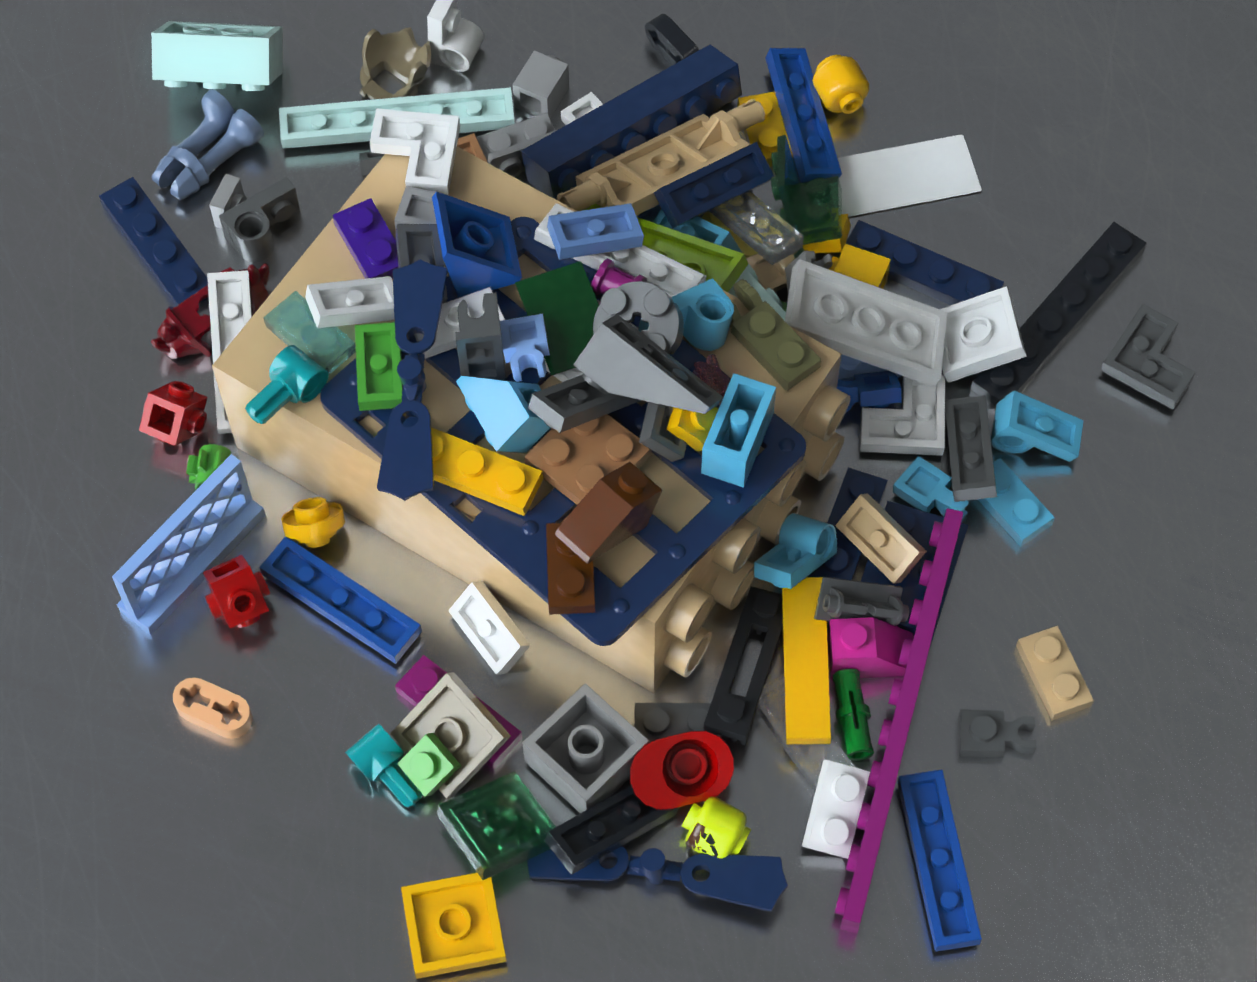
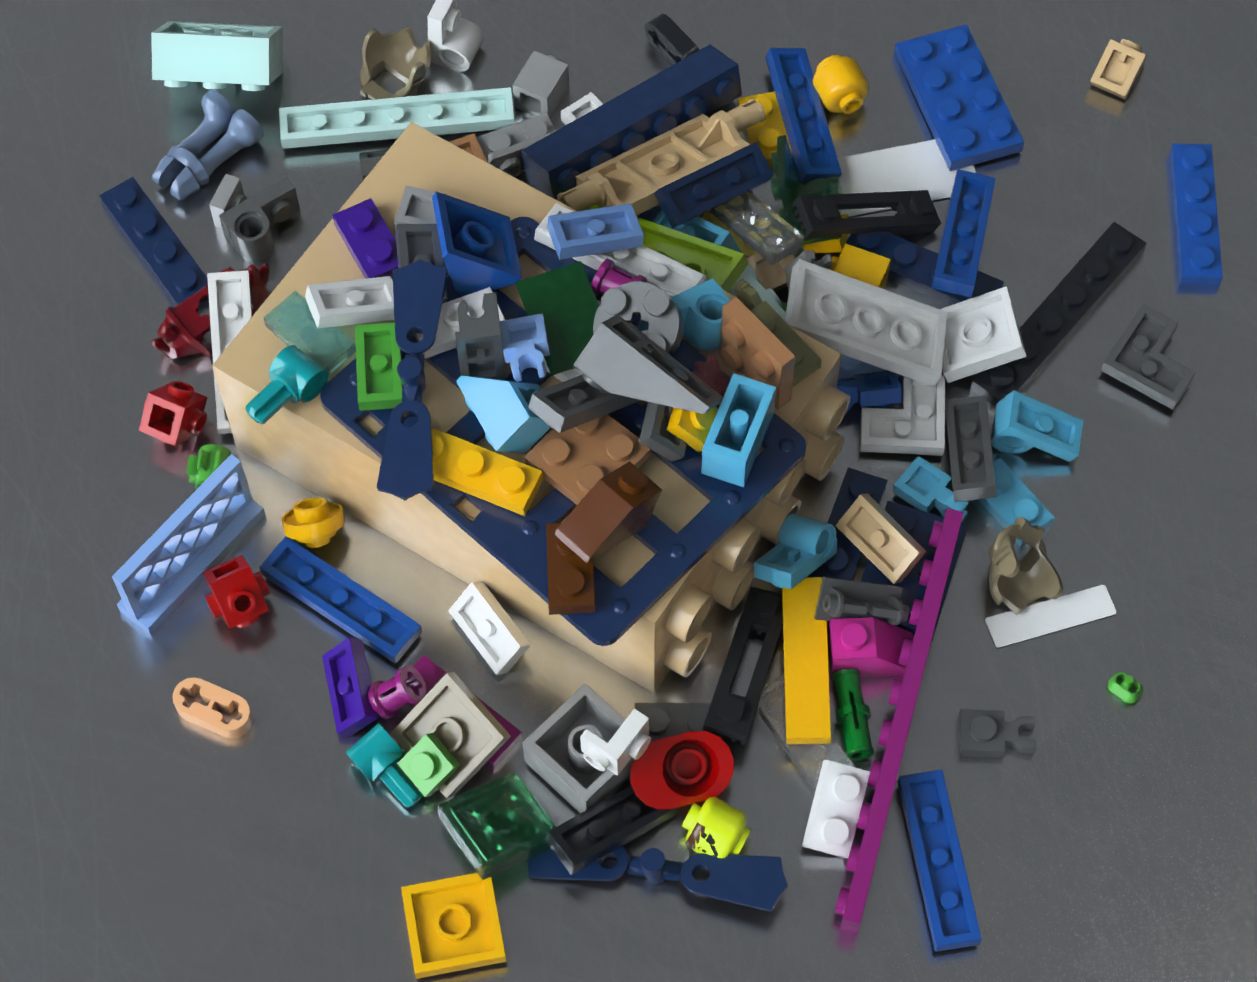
(349, 686): none -> dark purple plate
(397, 692): none -> magenta bush
(425, 138): white plate -> none
(627, 743): none -> white bracket
(756, 351): none -> medium nougat plate
(822, 216): none -> black container
(958, 97): none -> blue plate
(963, 233): none -> blue plate
(1022, 581): none -> dark tan helmet
(1051, 616): none -> white sticker
(1054, 673): tan plate -> none
(1119, 67): none -> tan bracket
(1125, 687): none -> bright green rock
(1195, 215): none -> blue plate

